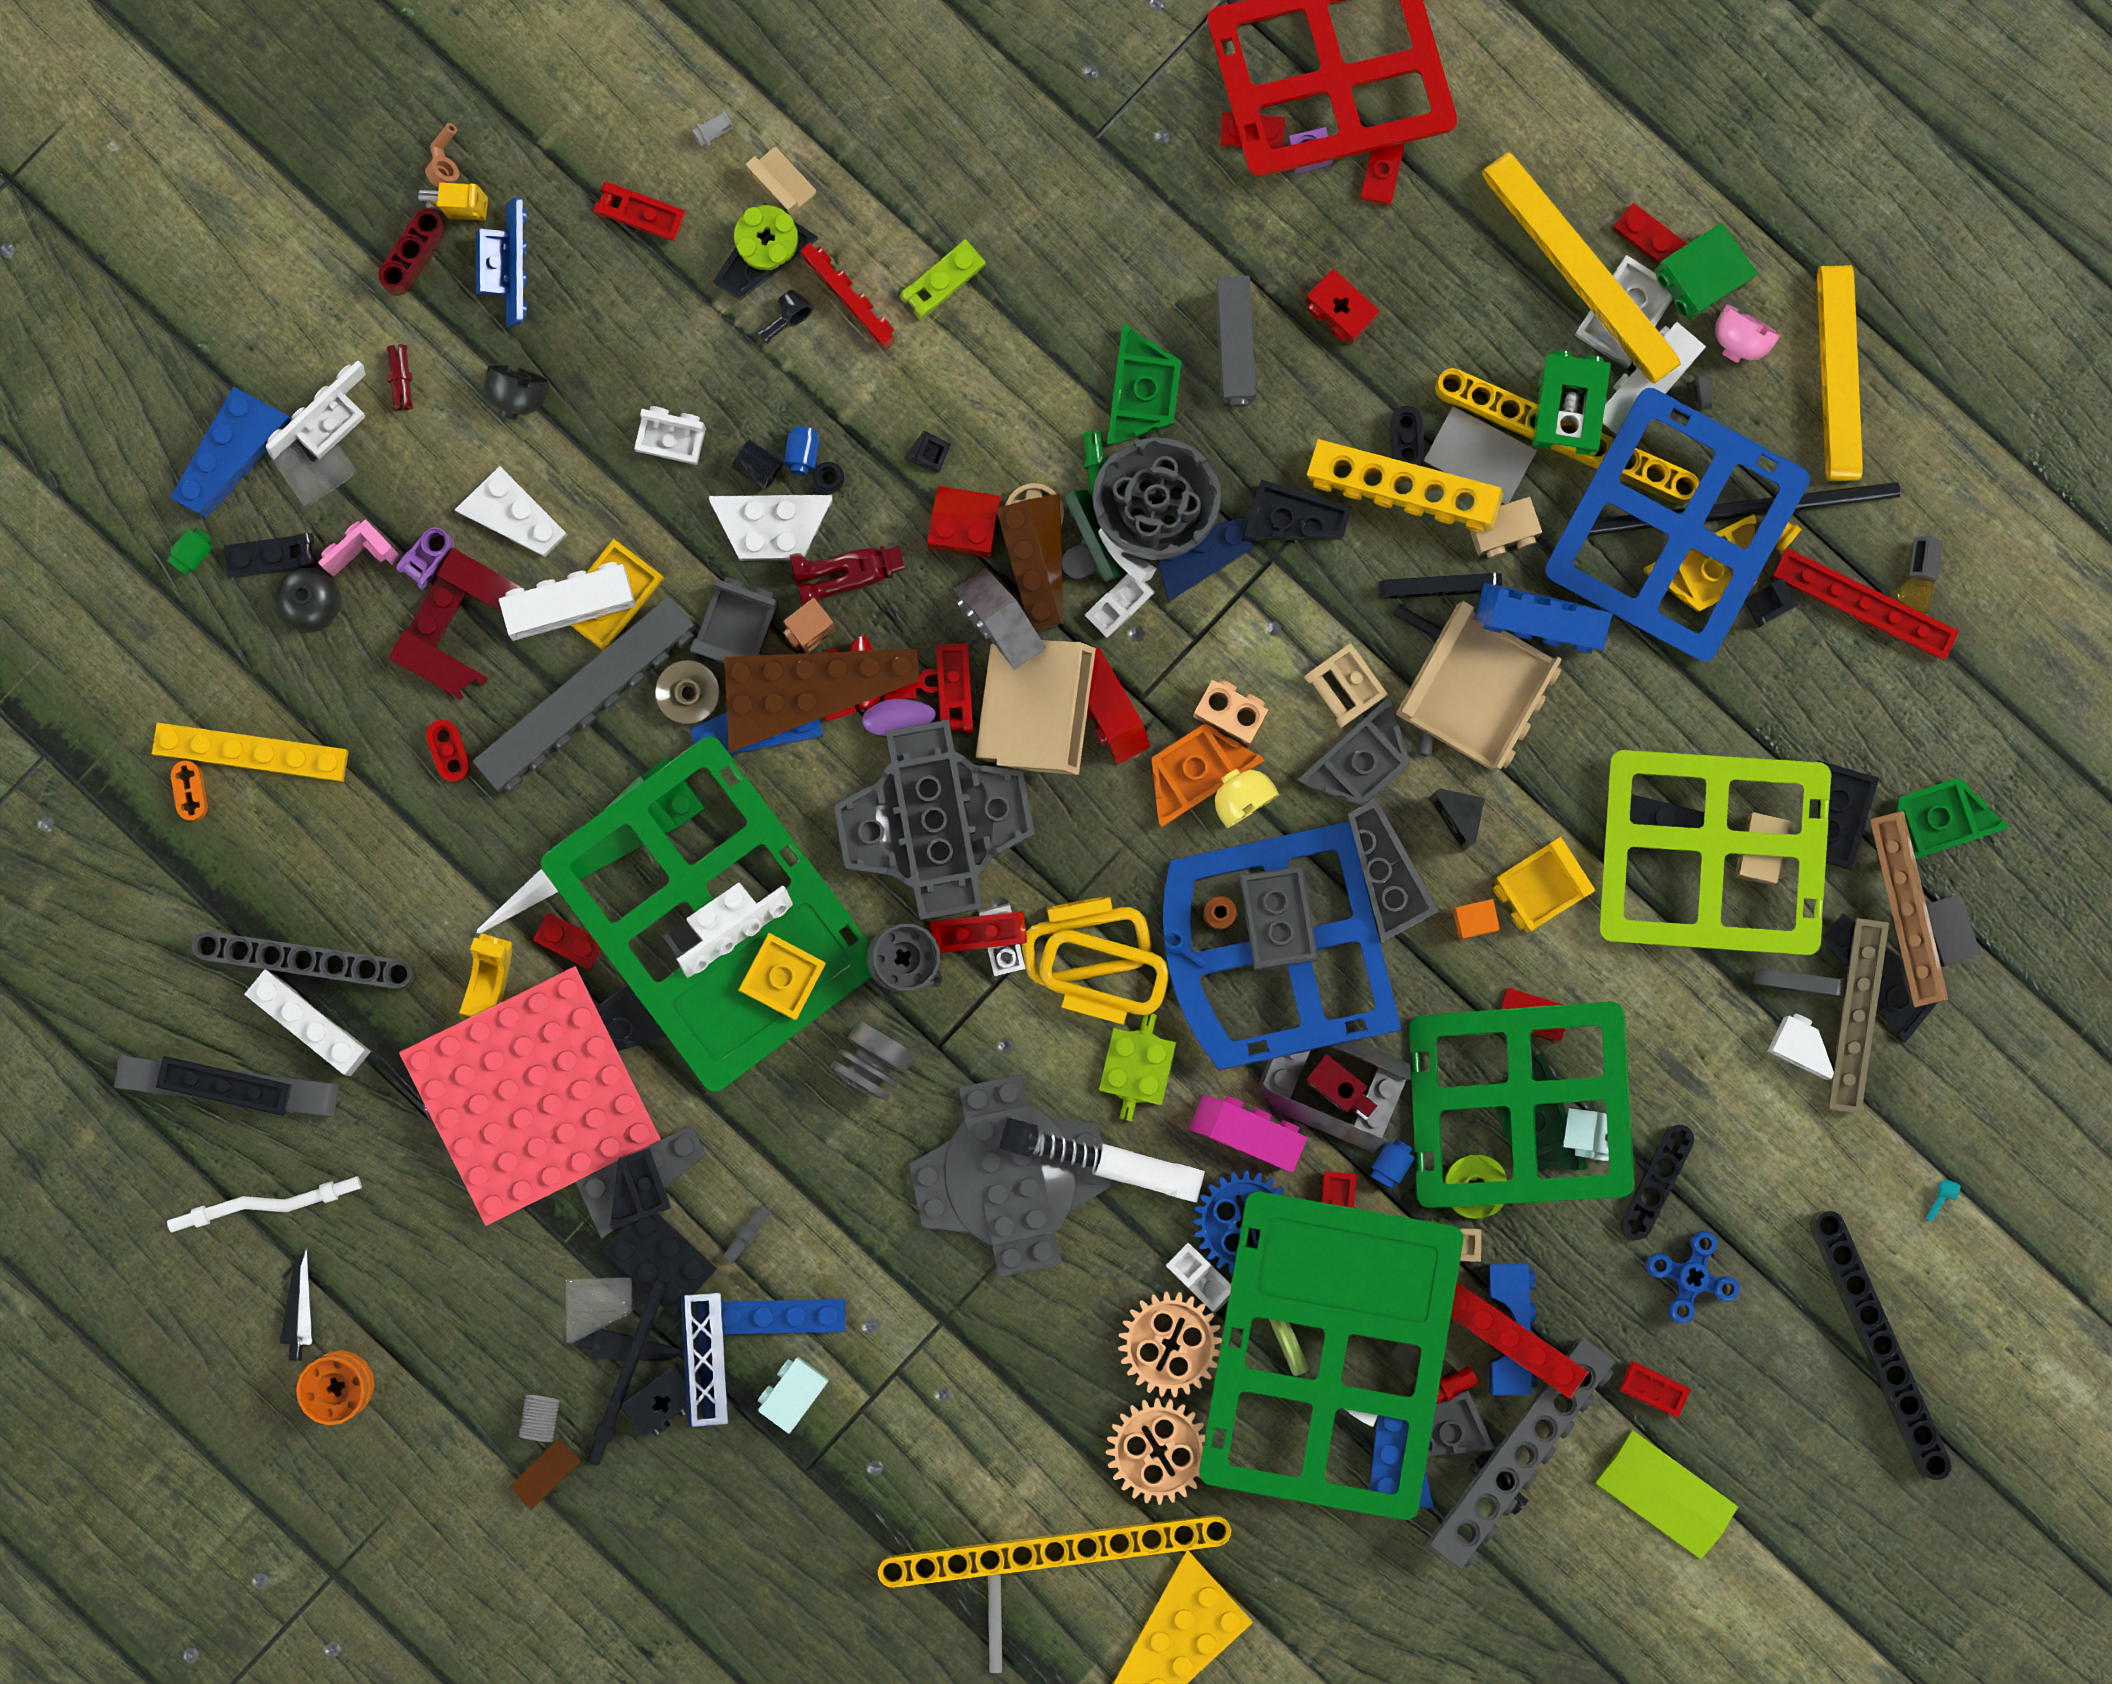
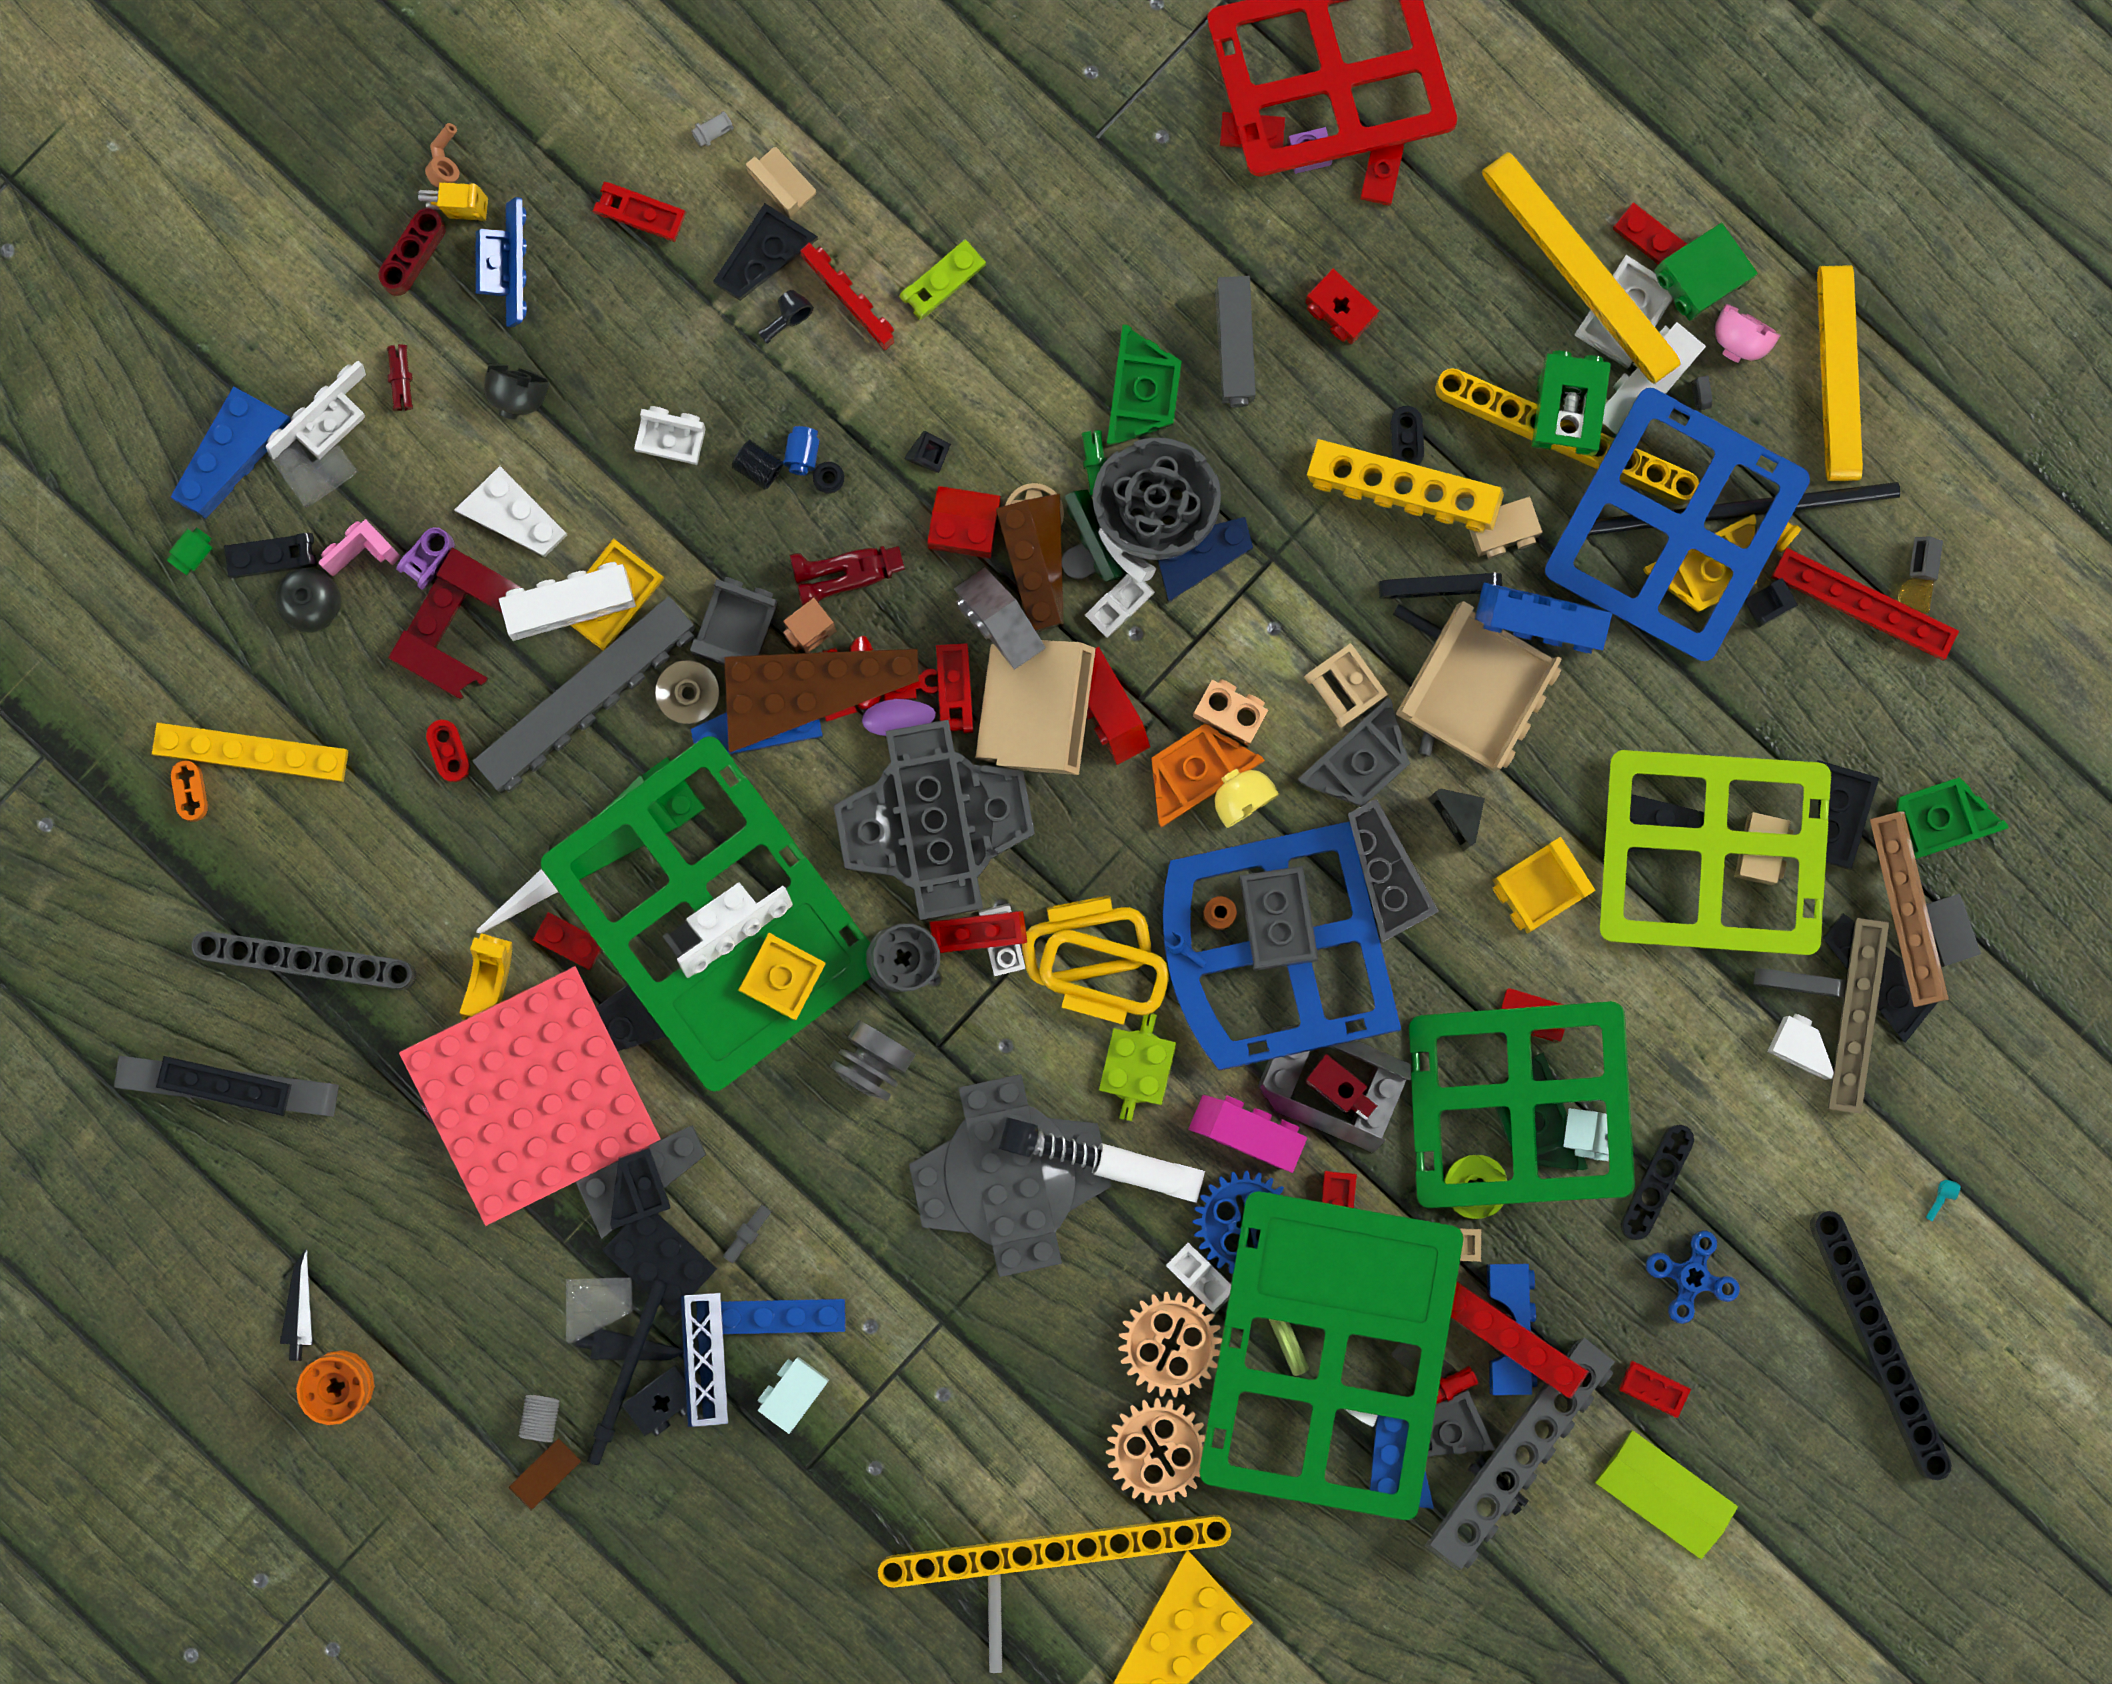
(201, 1215): white bar -> none
(307, 1023): white arch -> none
(770, 524): white wing -> none
(775, 252): lime plate -> none
(1294, 515): black wing -> none
(1392, 1164): blue brick -> none
(1475, 919): orange panel -> none
(1479, 453): light grey tile -> none

